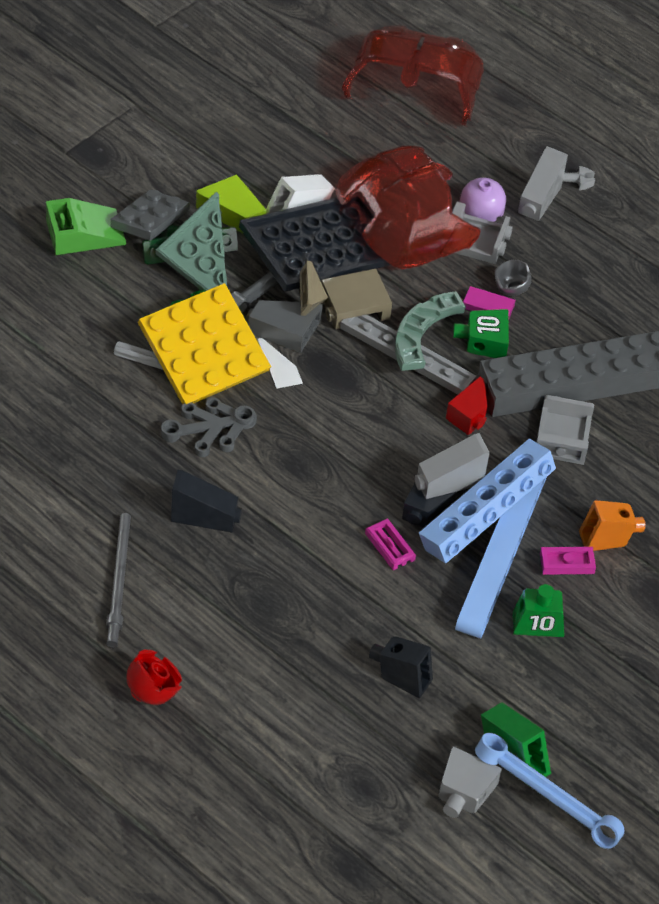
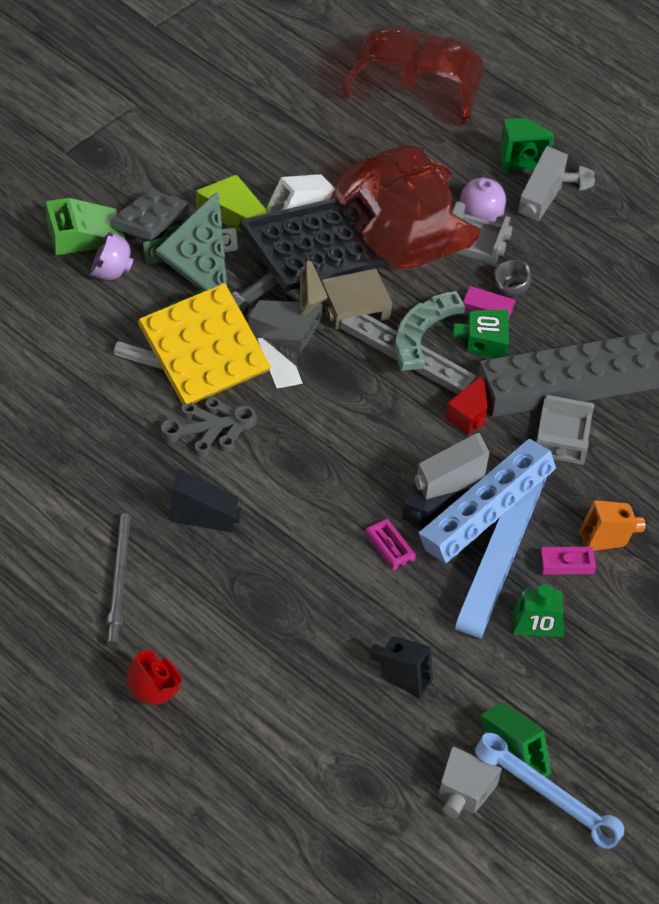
(111, 258): none -> lavender cylinder
(522, 144): none -> green slope

